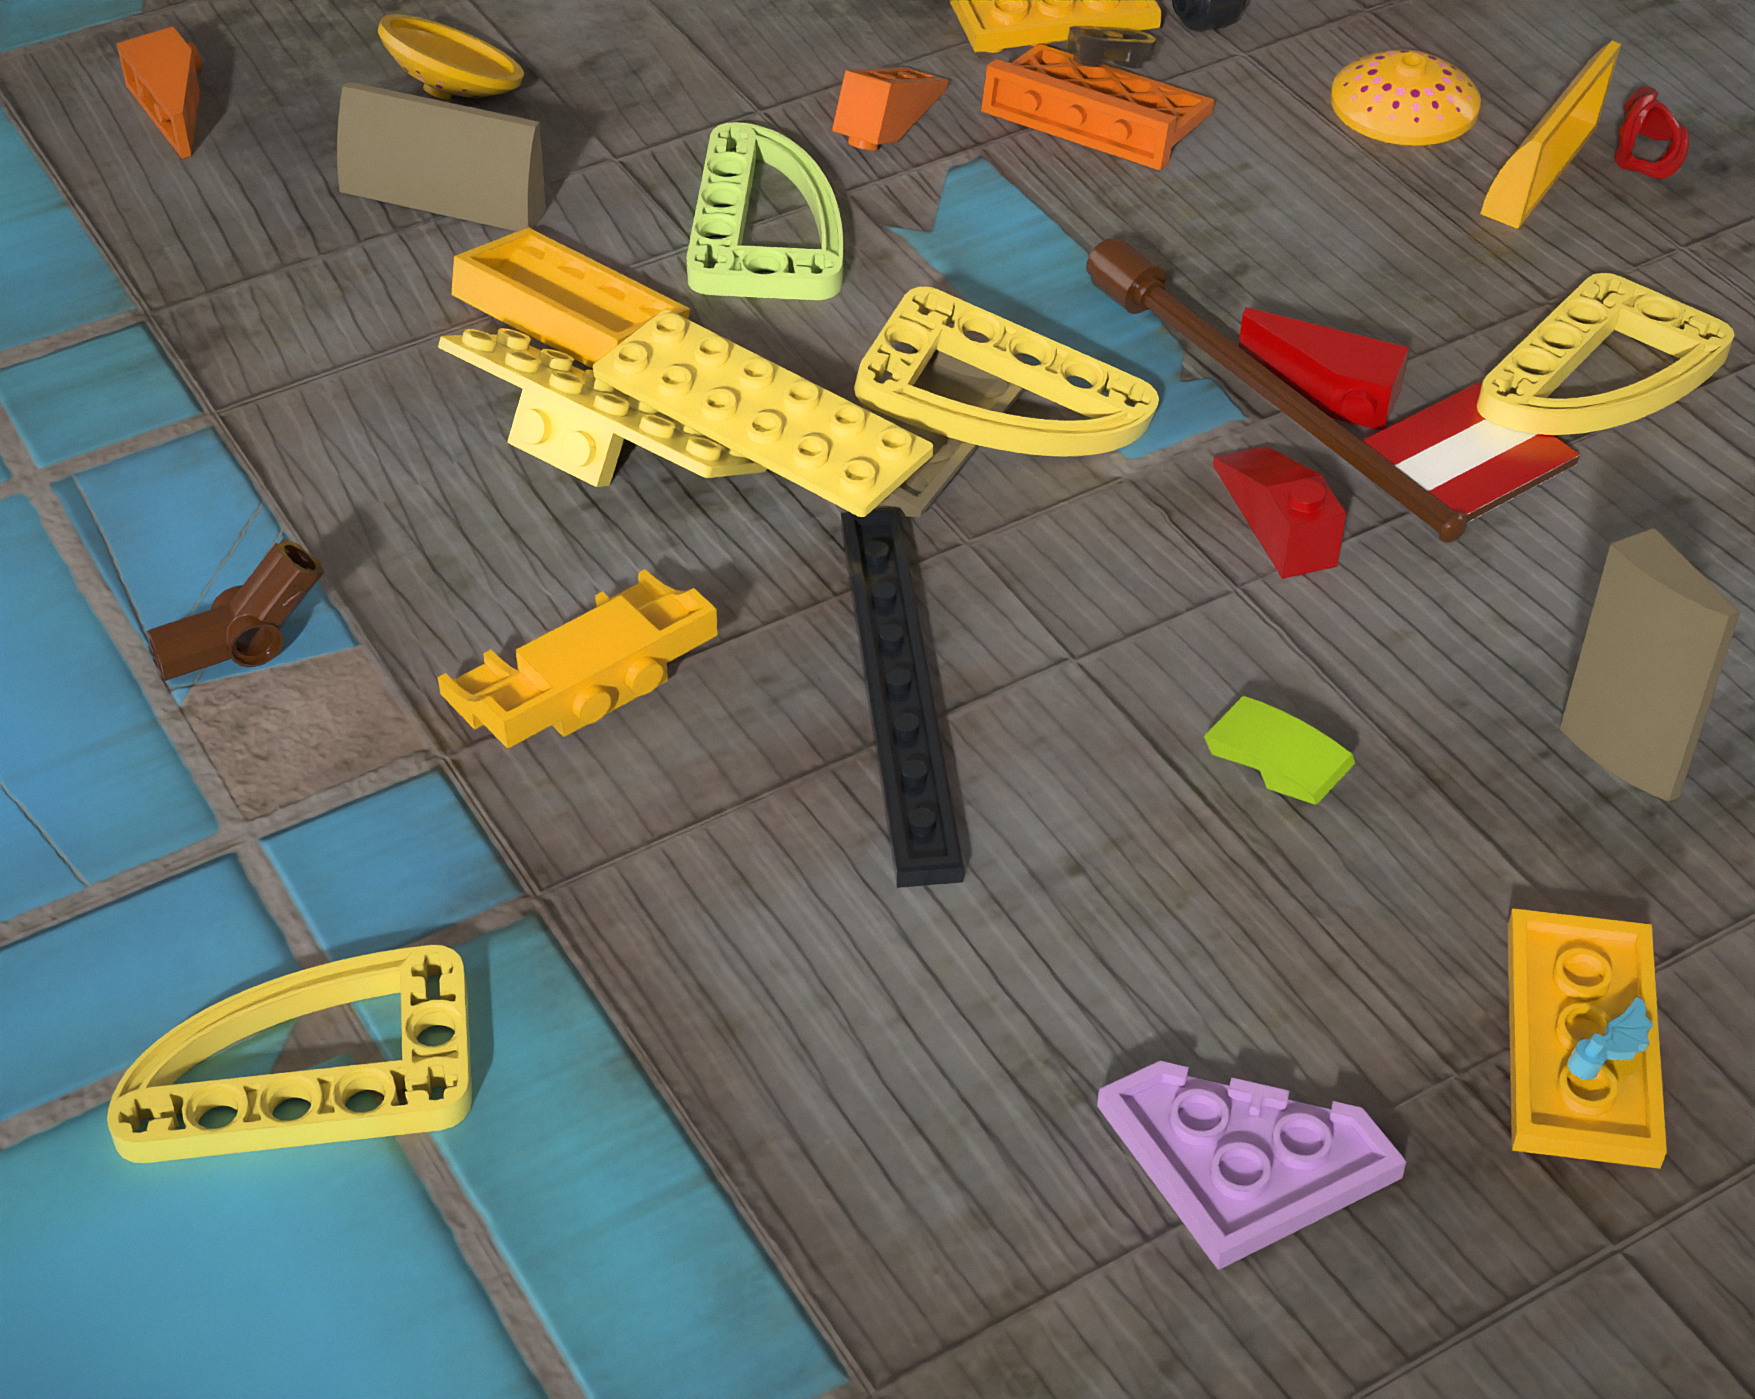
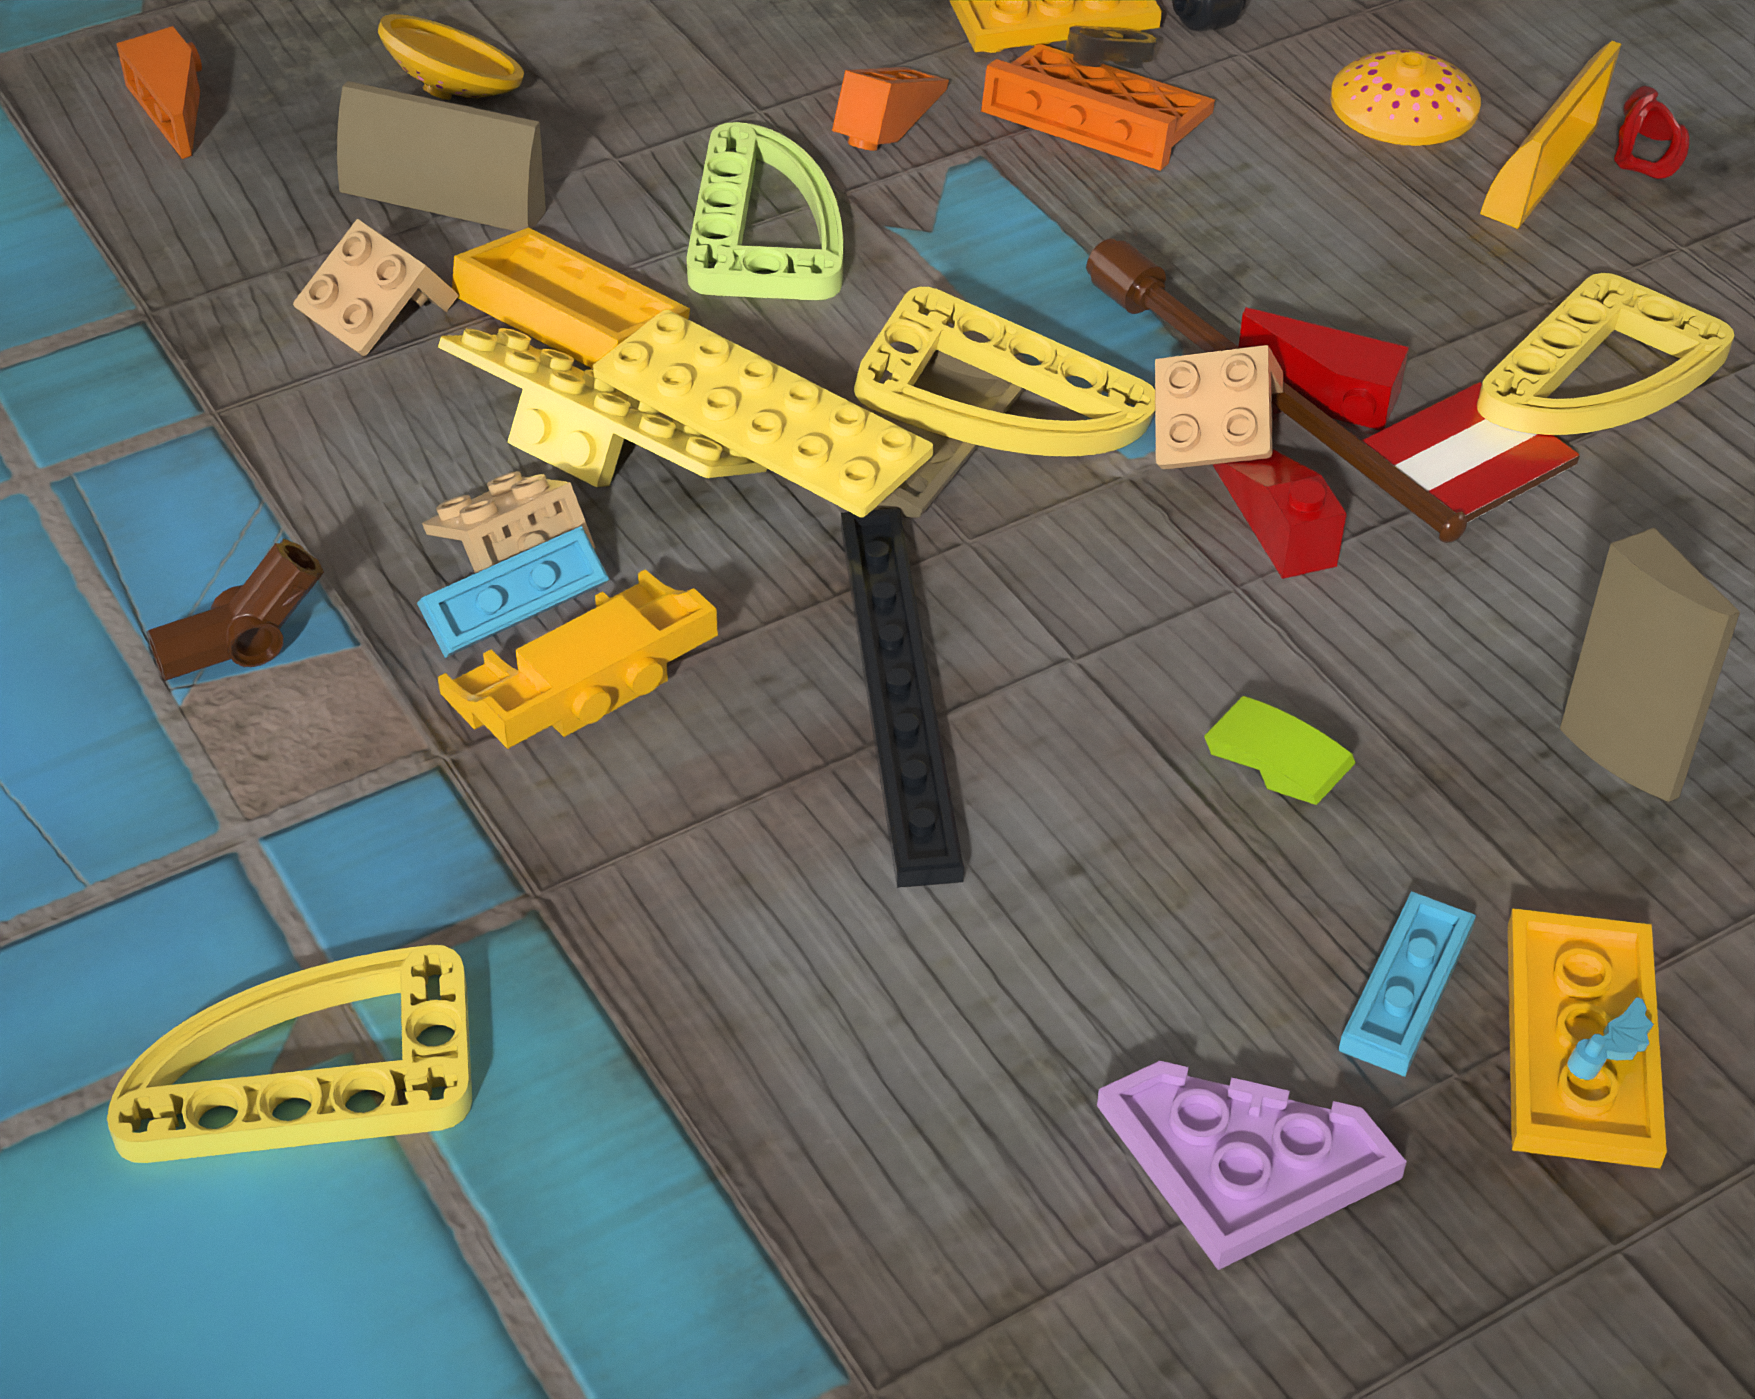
(367, 286): none -> tan bracket
(508, 518): none -> tan bracket
(512, 591): none -> medium azure tile
(1215, 406): none -> tan bracket
(1407, 984): none -> medium azure tile

